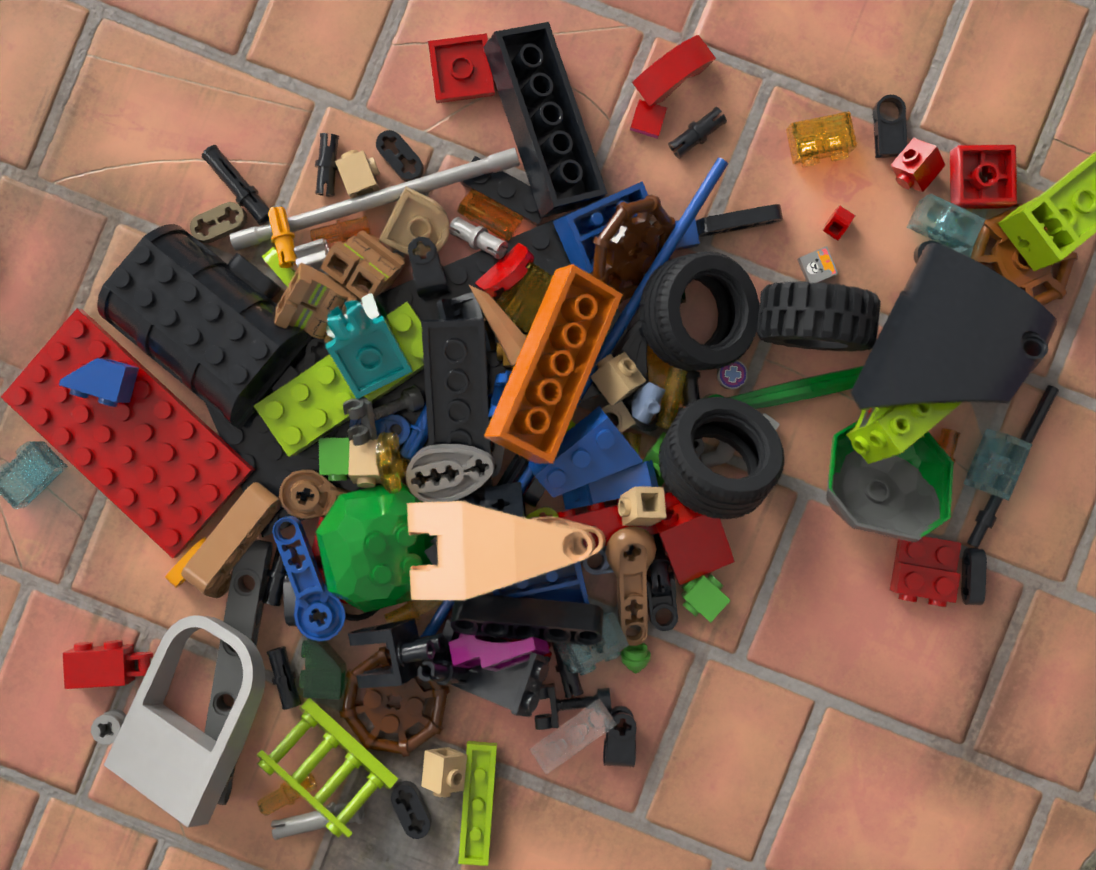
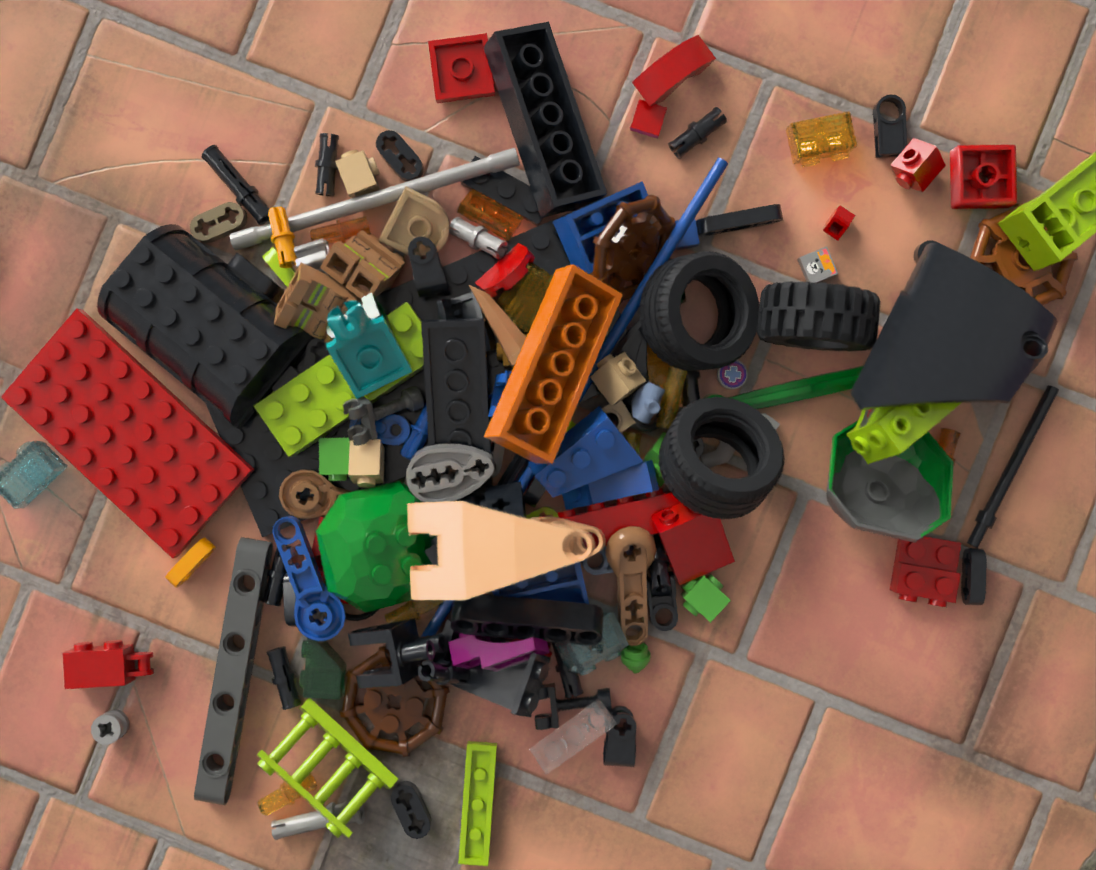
(104, 379): blue slope -> none
(167, 754): window -> none
(229, 541): medium nougat beam -> none
(388, 461): clear yellow dish -> none
(444, 771): tan brick -> none
(642, 506): tan brick -> none
(946, 223): clear light blue brick -> none
(997, 464): clear light blue brick -> none

